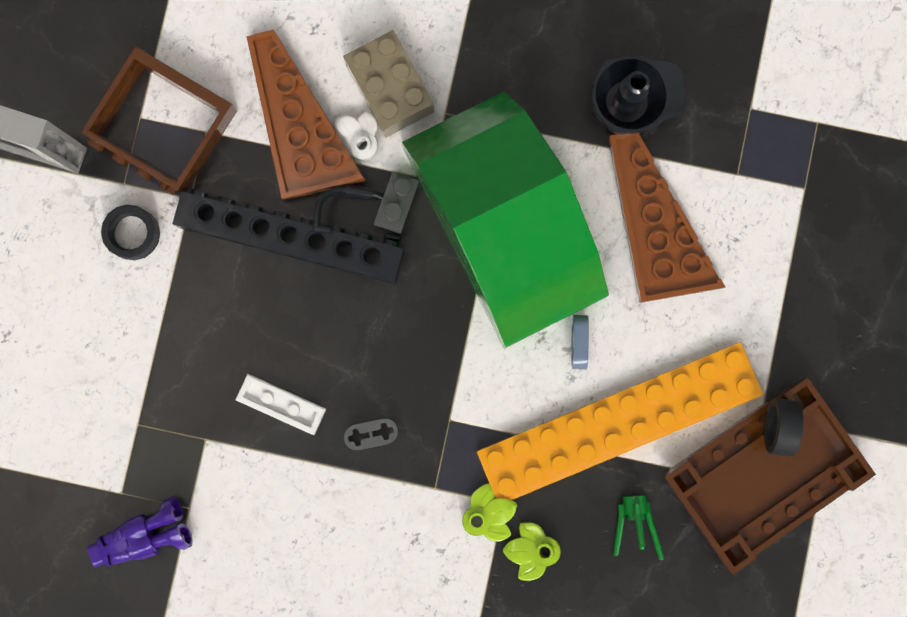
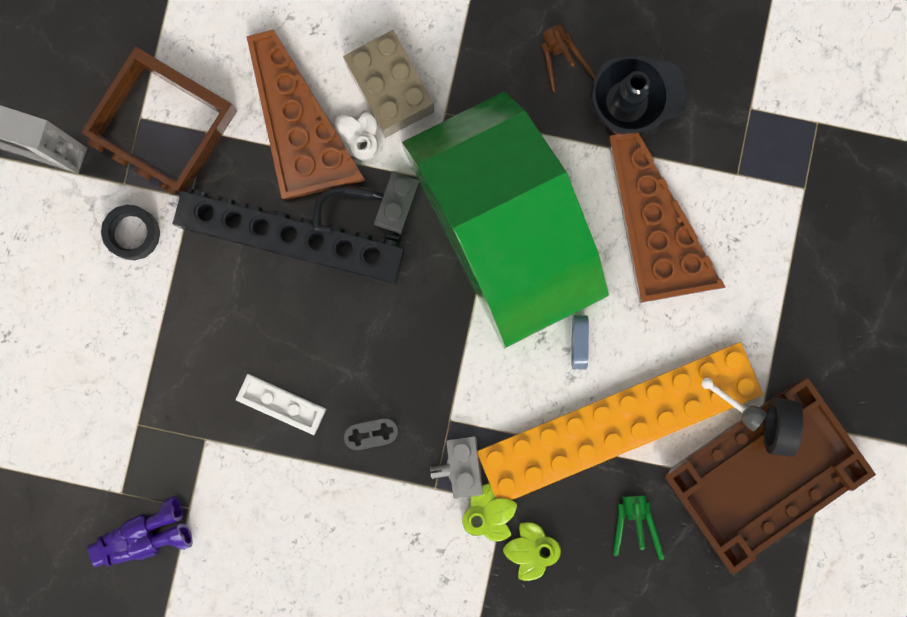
(462, 468): none -> light grey plate
(559, 42): none -> reddish brown plant
(751, 416): none -> hinge

